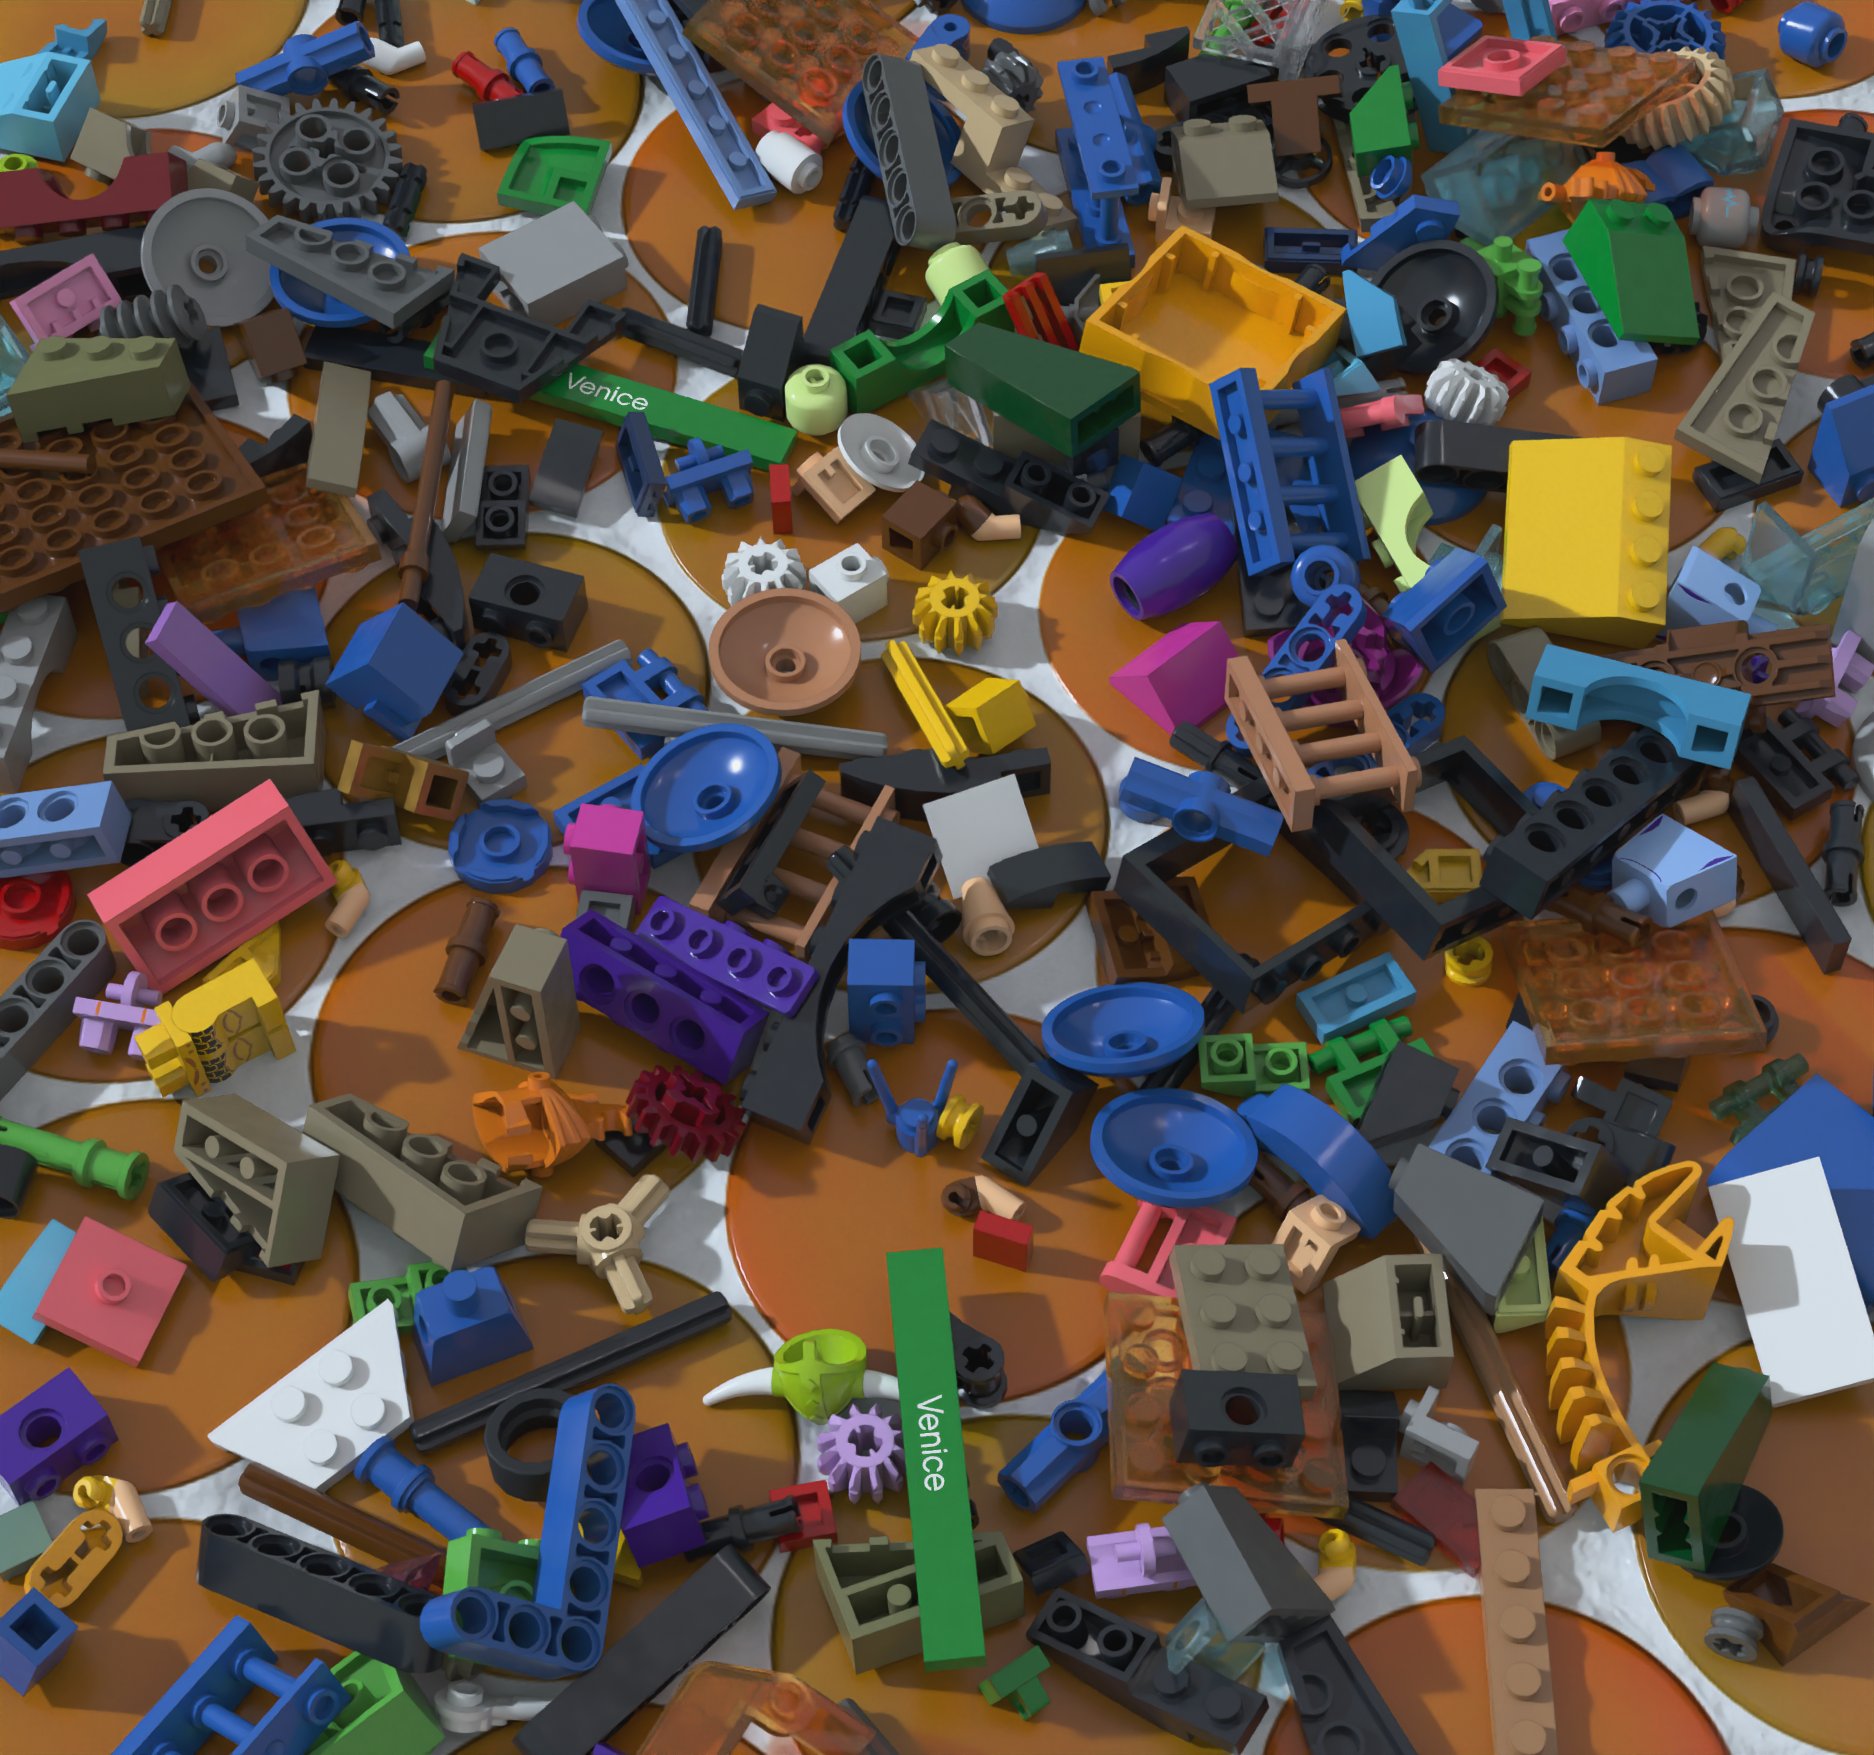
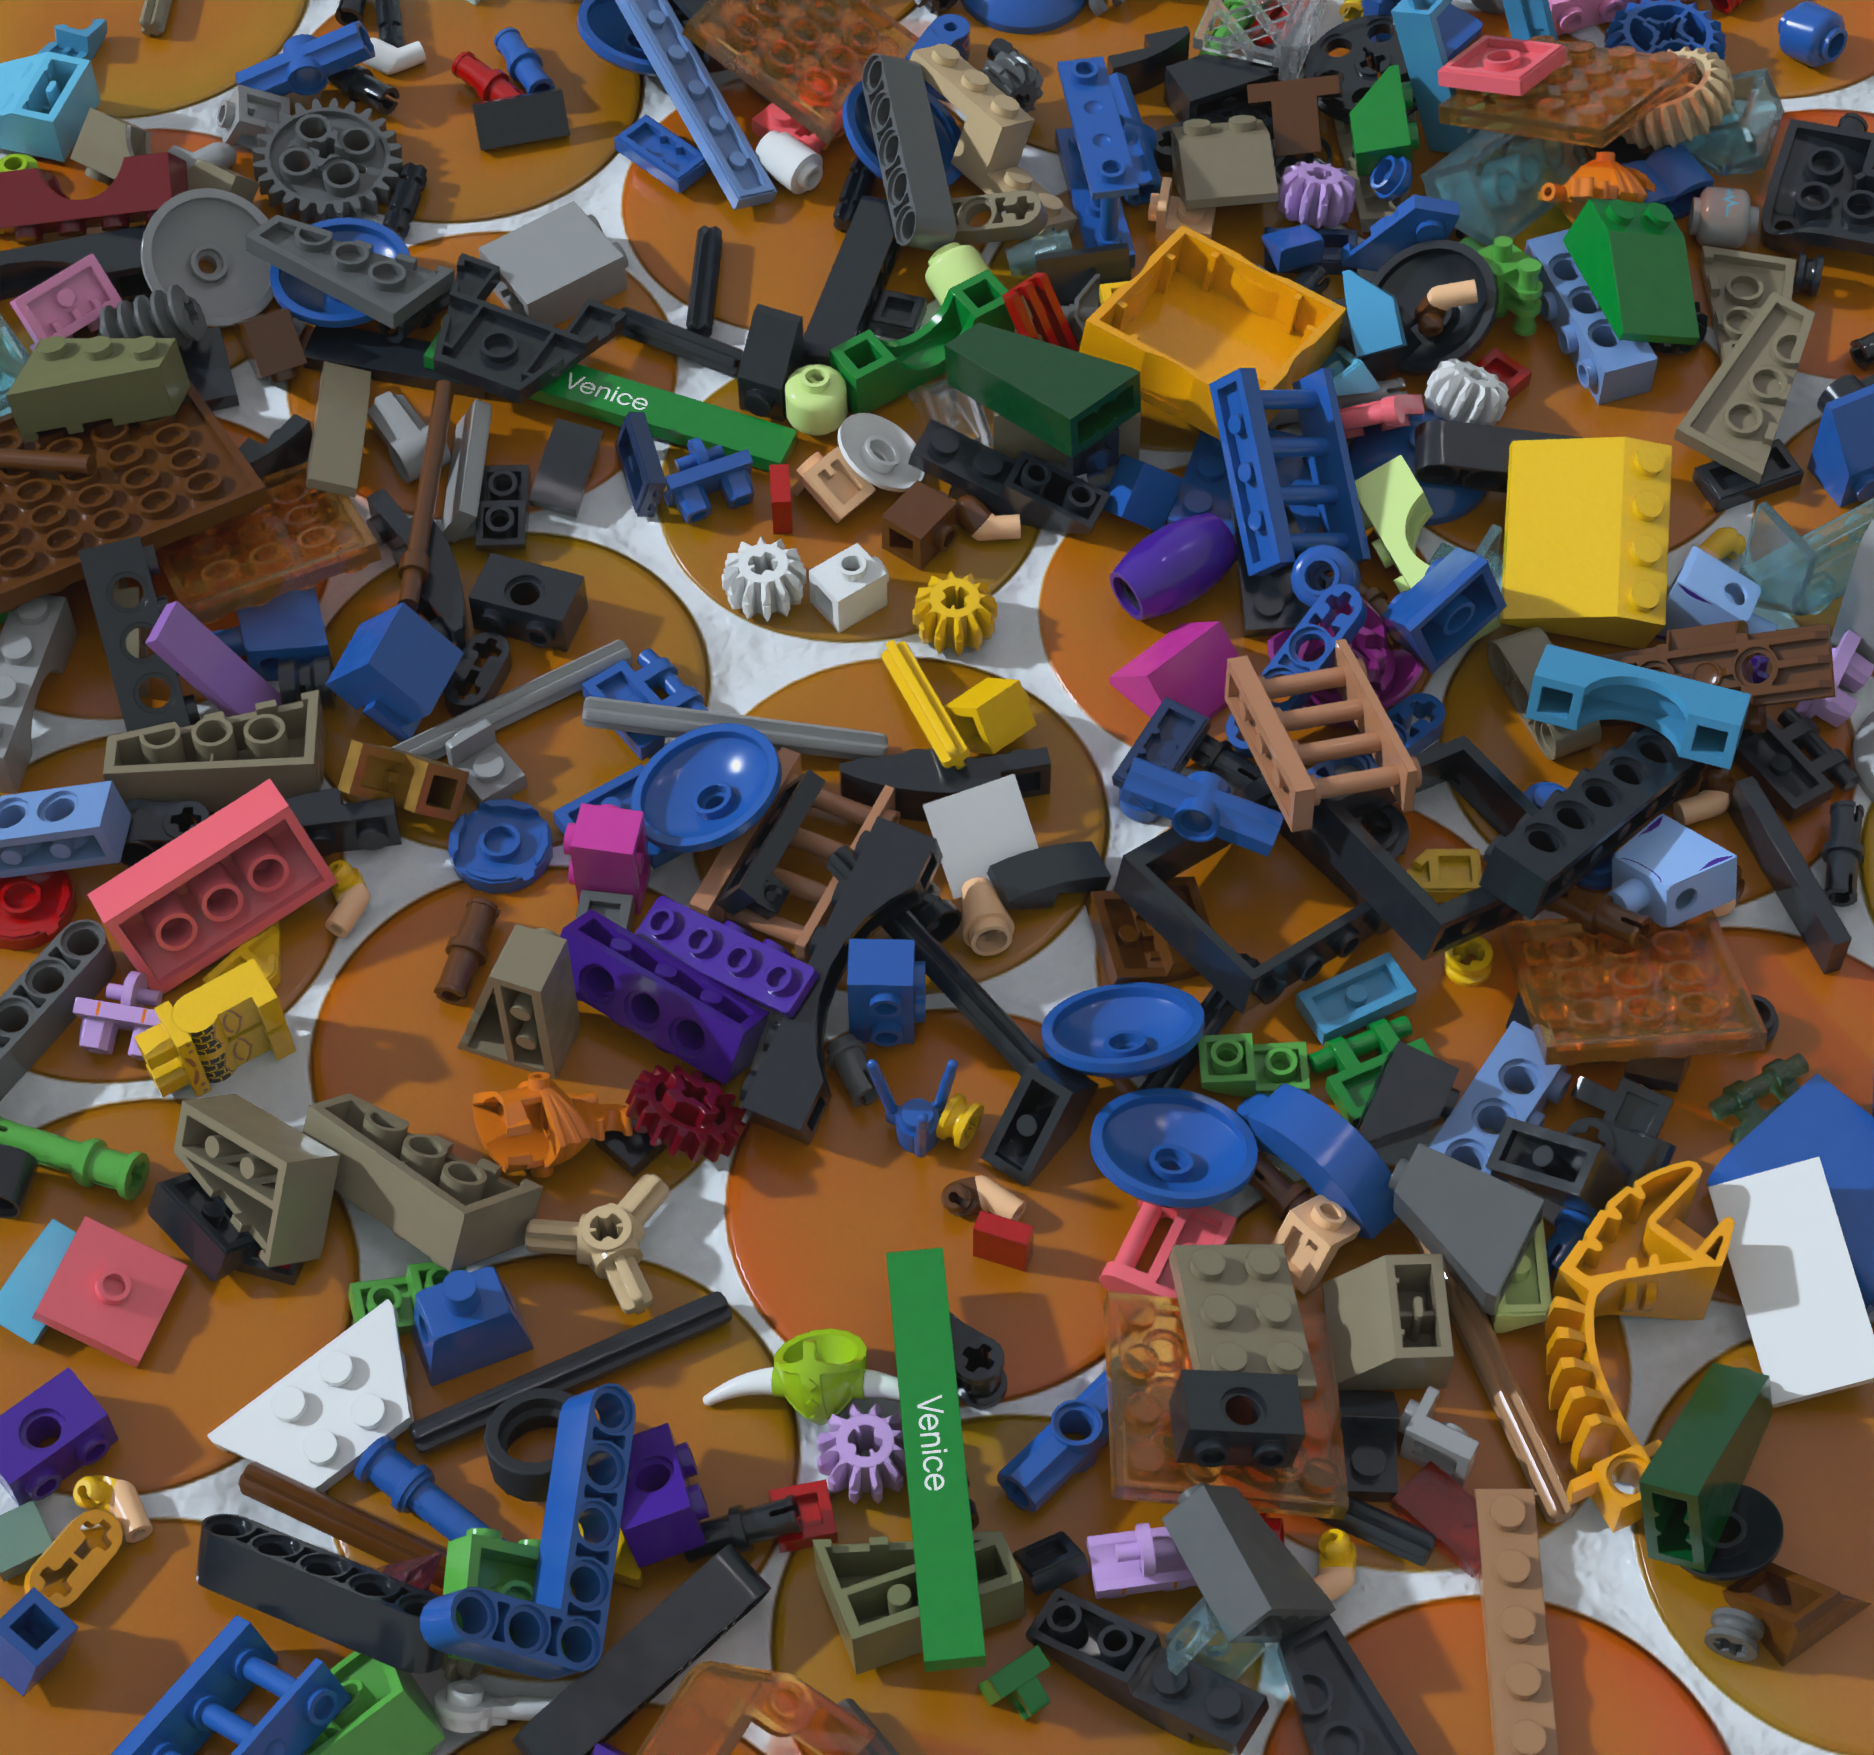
(555, 172): green plate -> none
(662, 153): none -> blue plate
(784, 633): nougat dish -> none
(1167, 739): none -> dark blue plate
(1169, 441): black axle -> none
(1294, 247): none -> blue slope
(1316, 194): none -> lavender gear
(1439, 301): none -> arm

